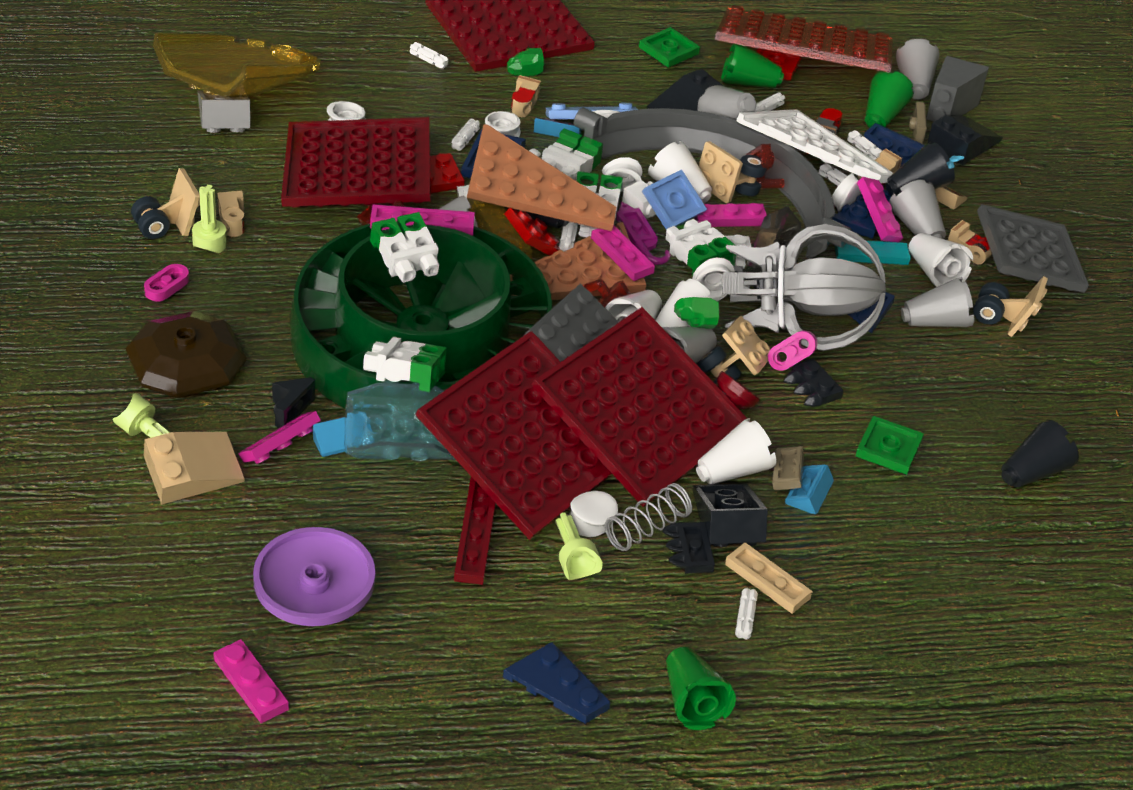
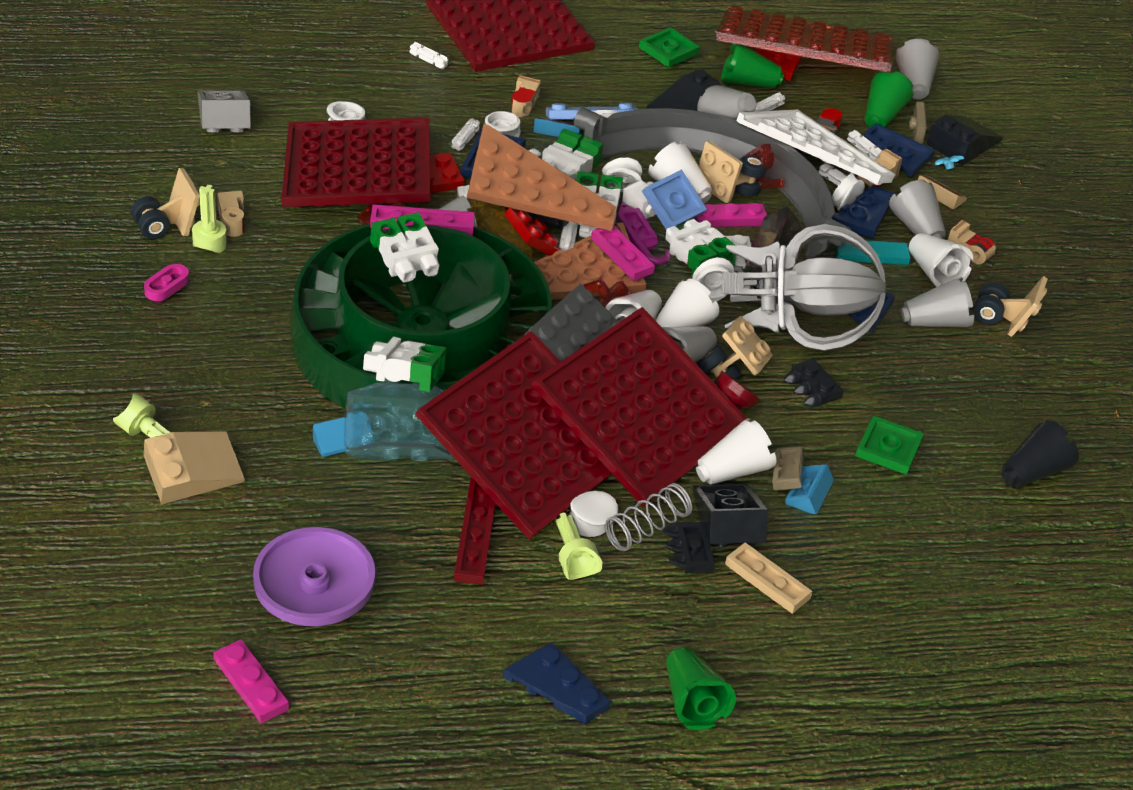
(185, 354): dark brown rock -> none
(228, 66): clear yellow windscreen -> none
(280, 438): dark pink plate -> none
(291, 398): black slope -> none
(526, 63): green rock -> none
(698, 311): green rock -> none
(746, 613): white axle -> none
(793, 350): plate -> none
(880, 210): dark pink plate -> none
(926, 165): black cone -> none
(957, 88): dark grey slope -> none
(1032, 248): dark grey plate -> none

